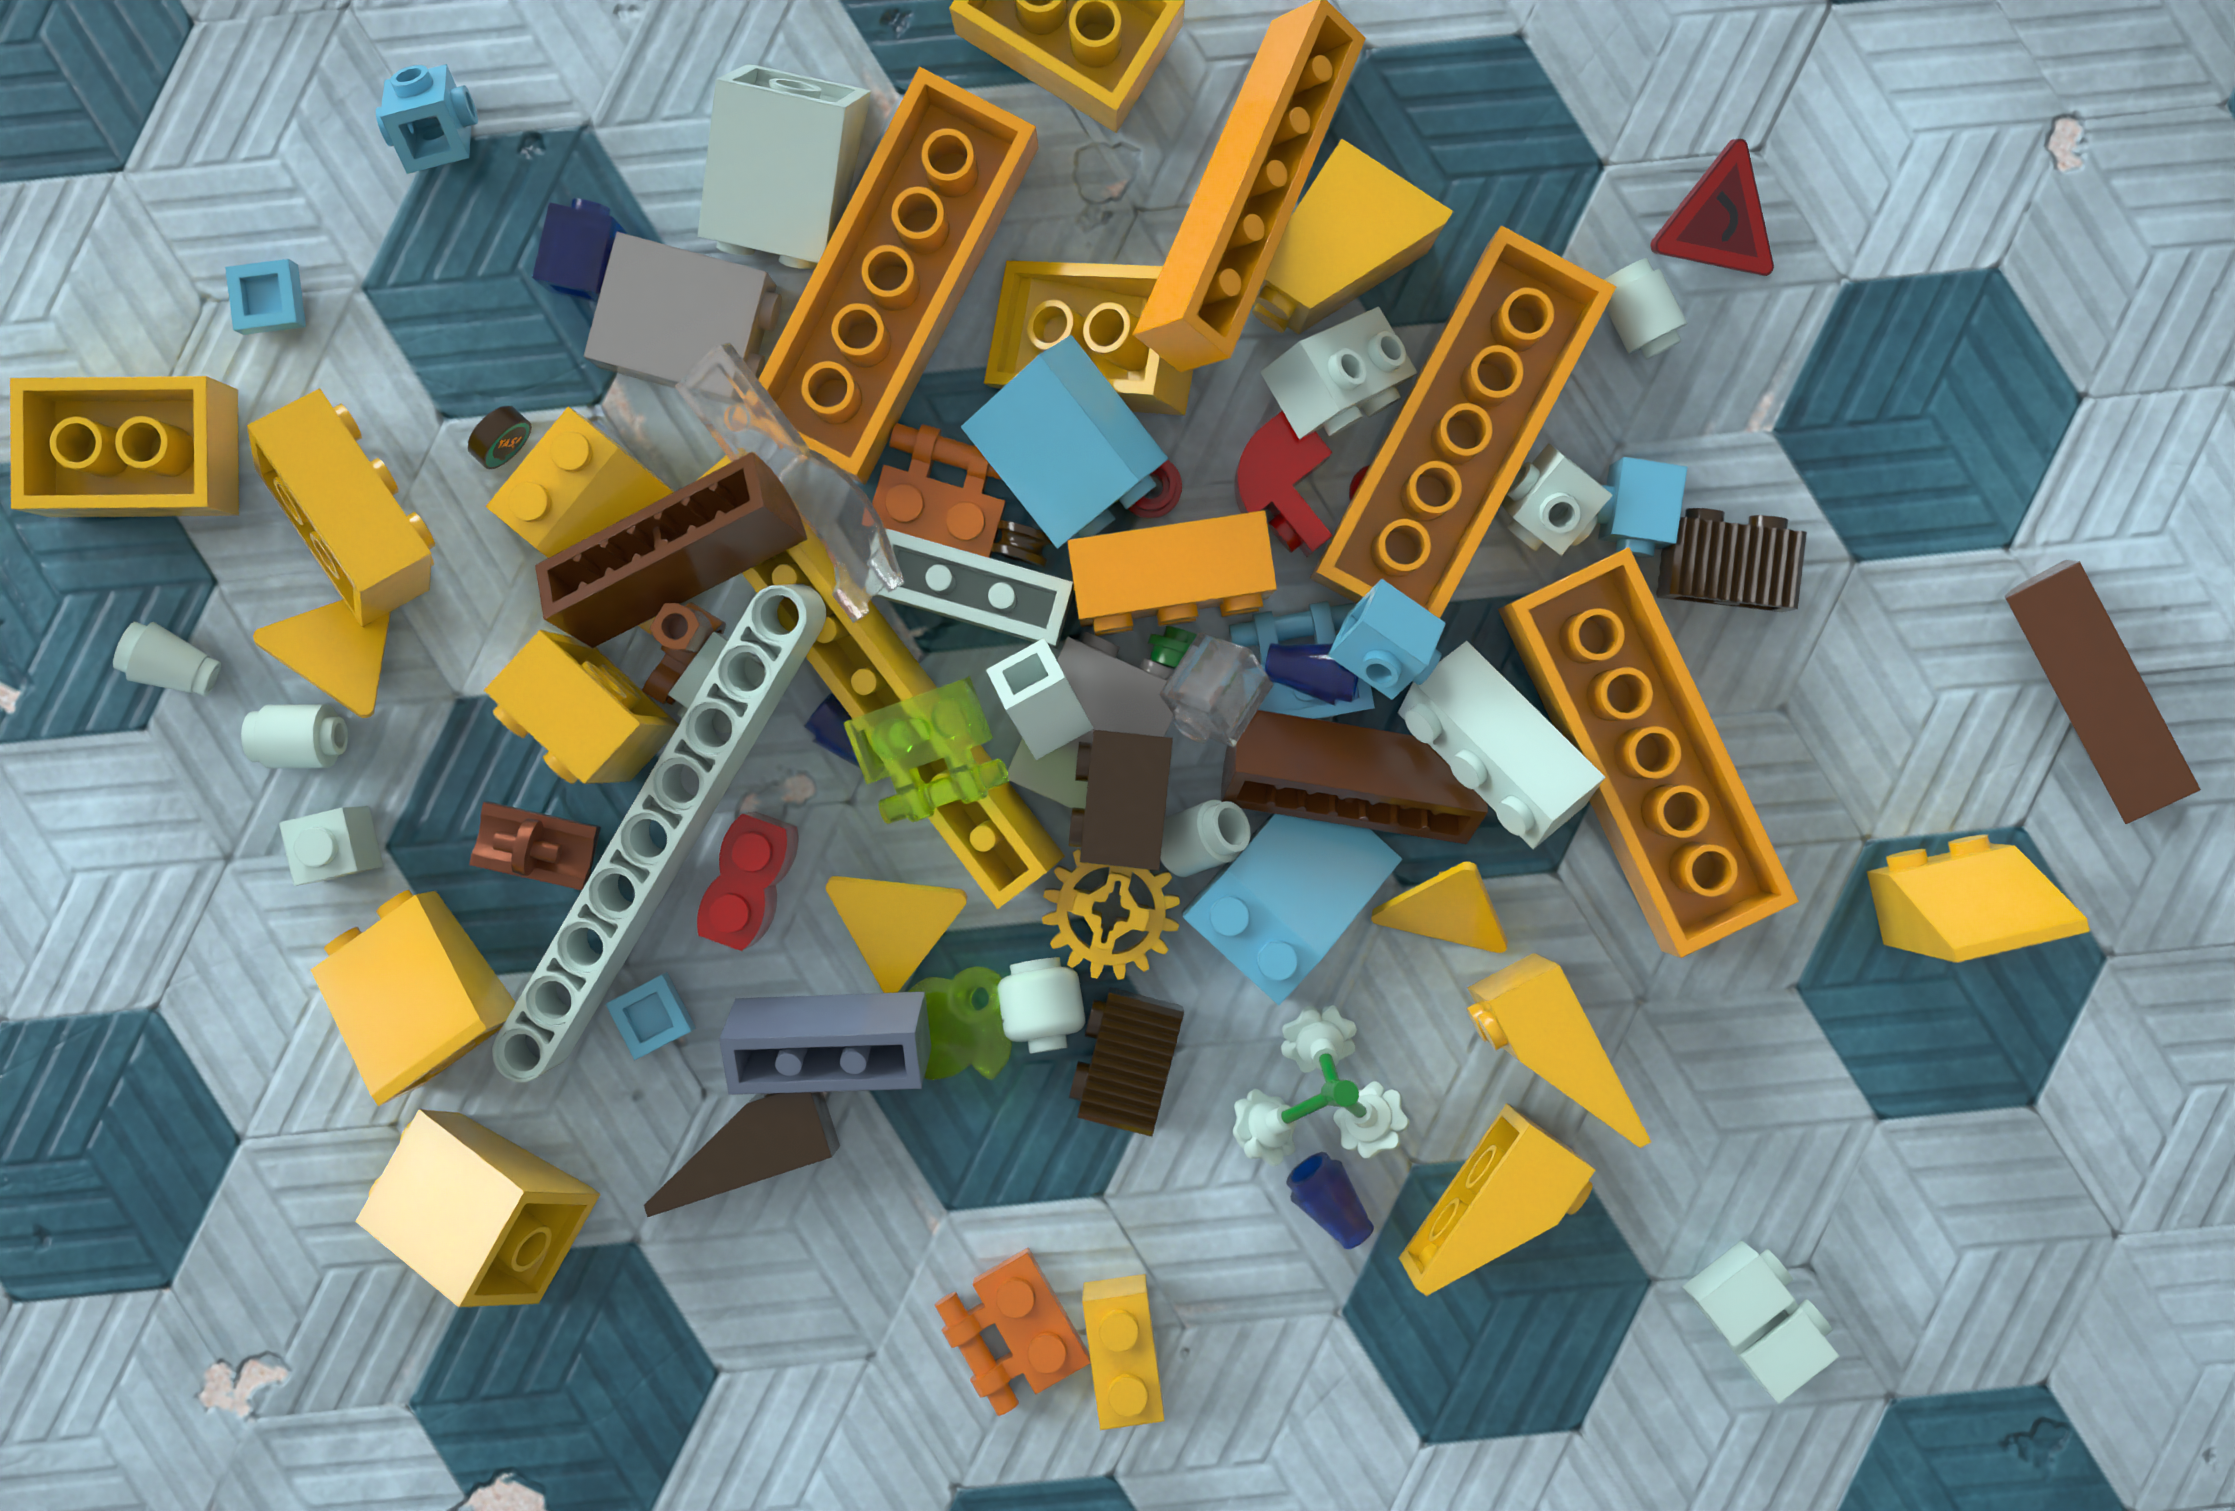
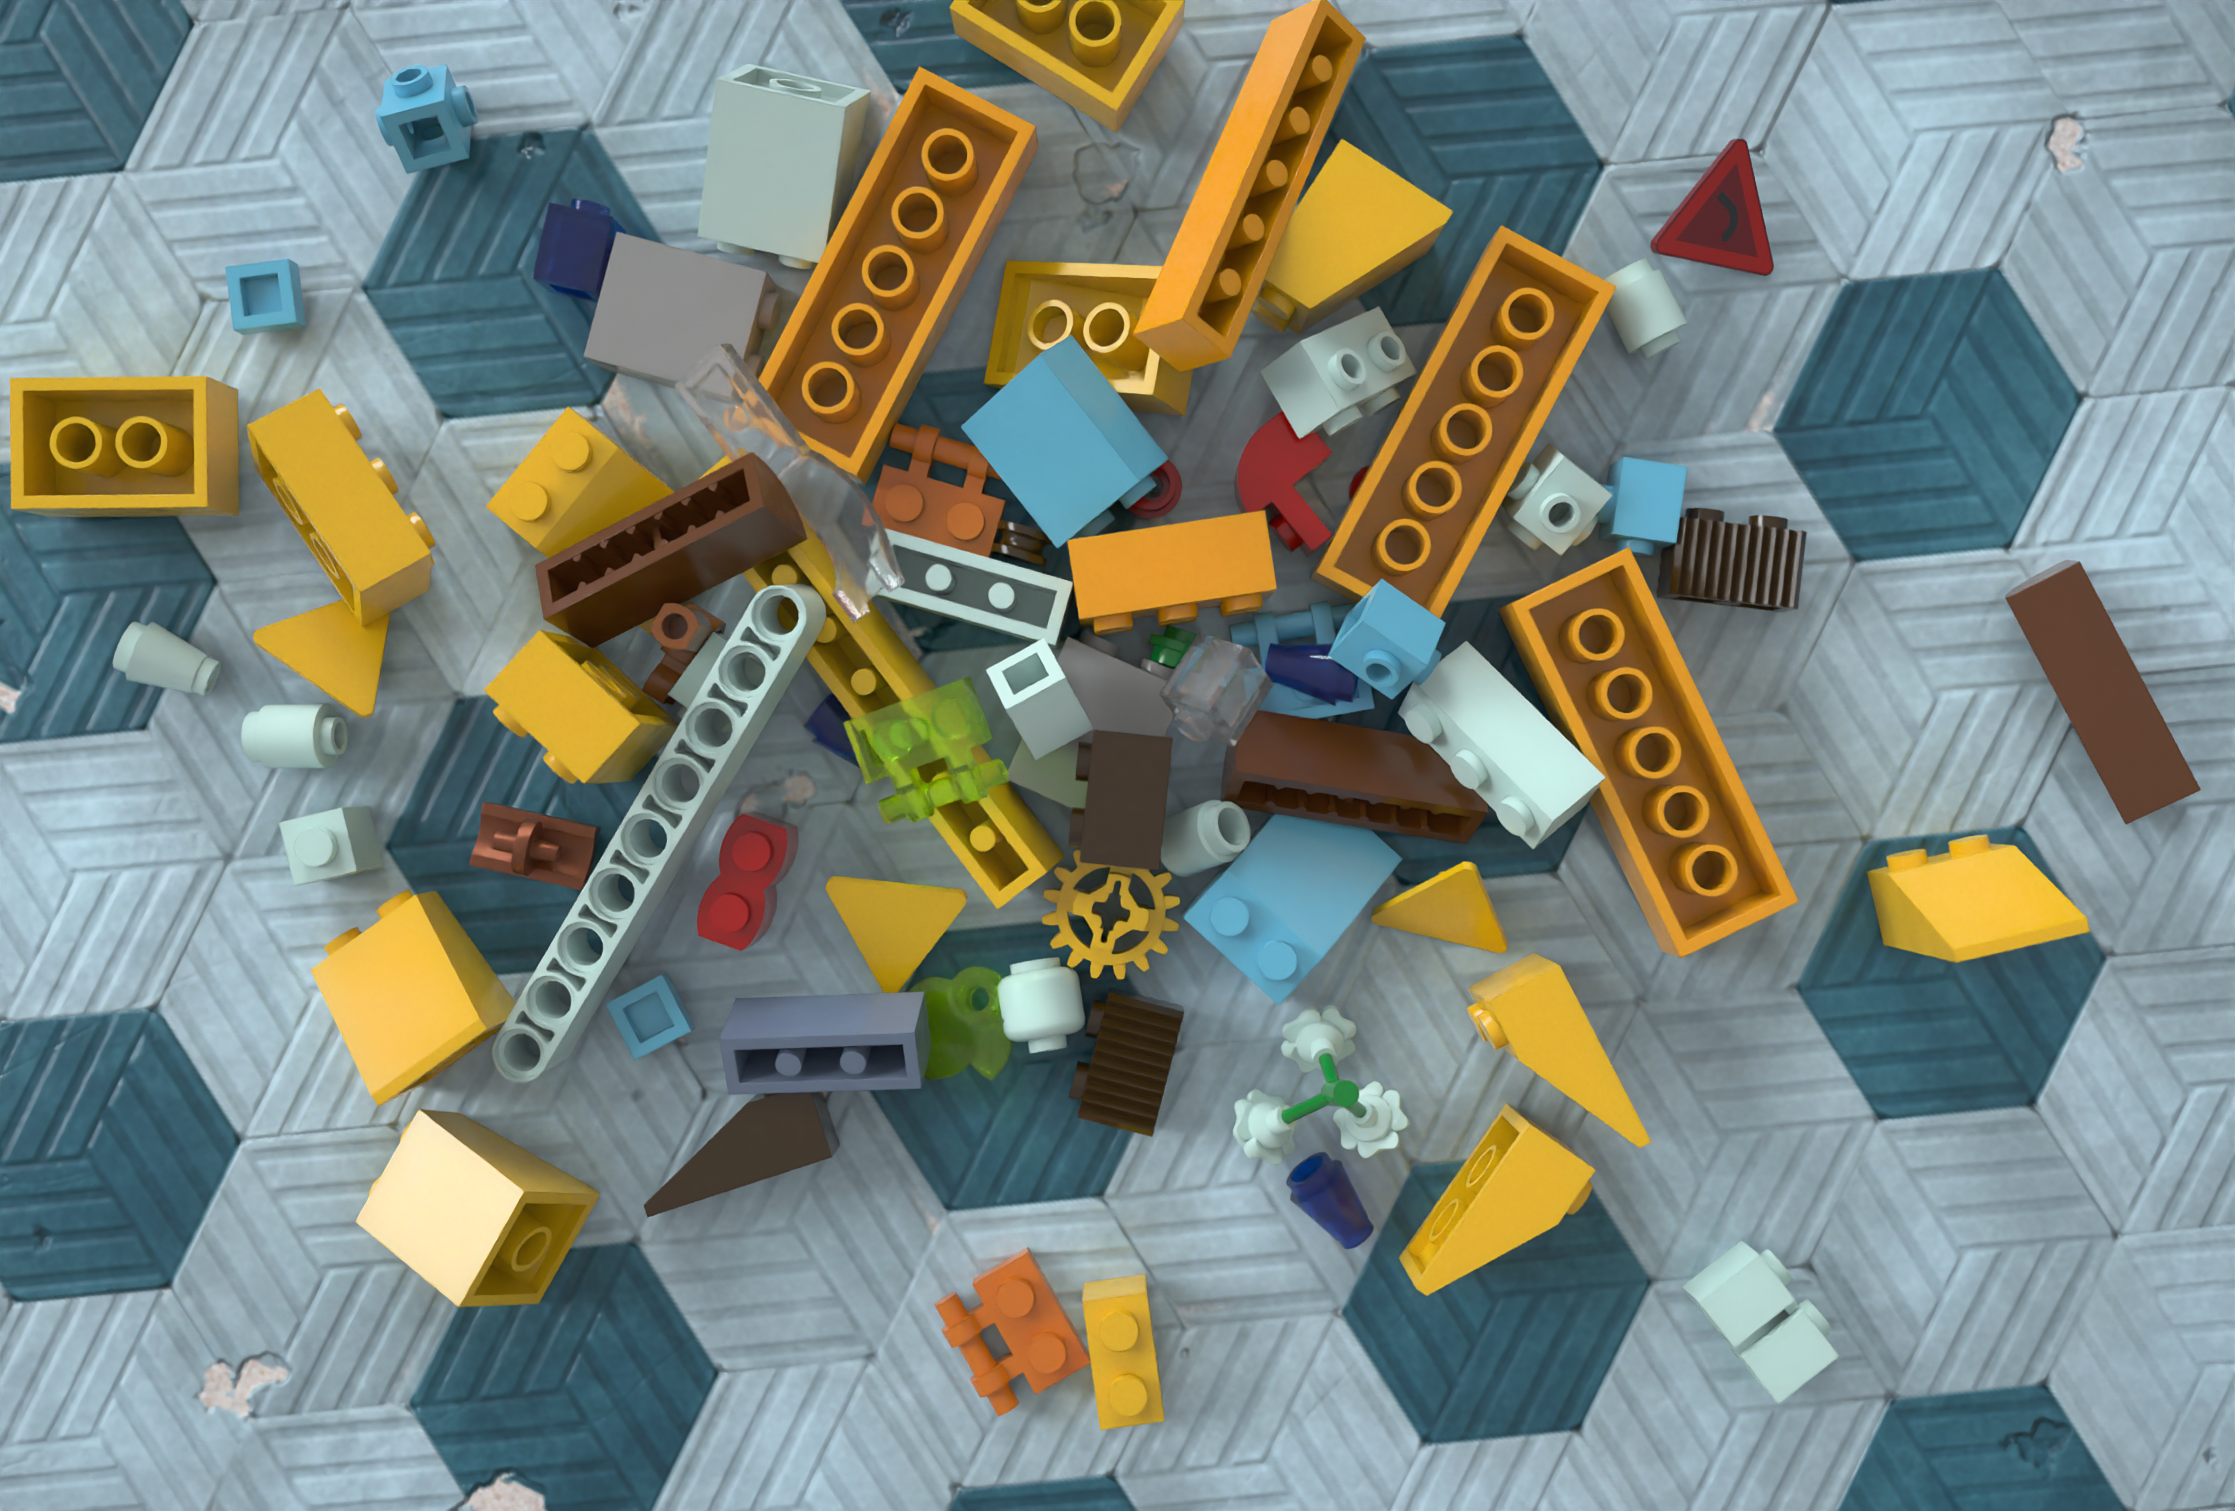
(499, 437): dark brown tile -> none

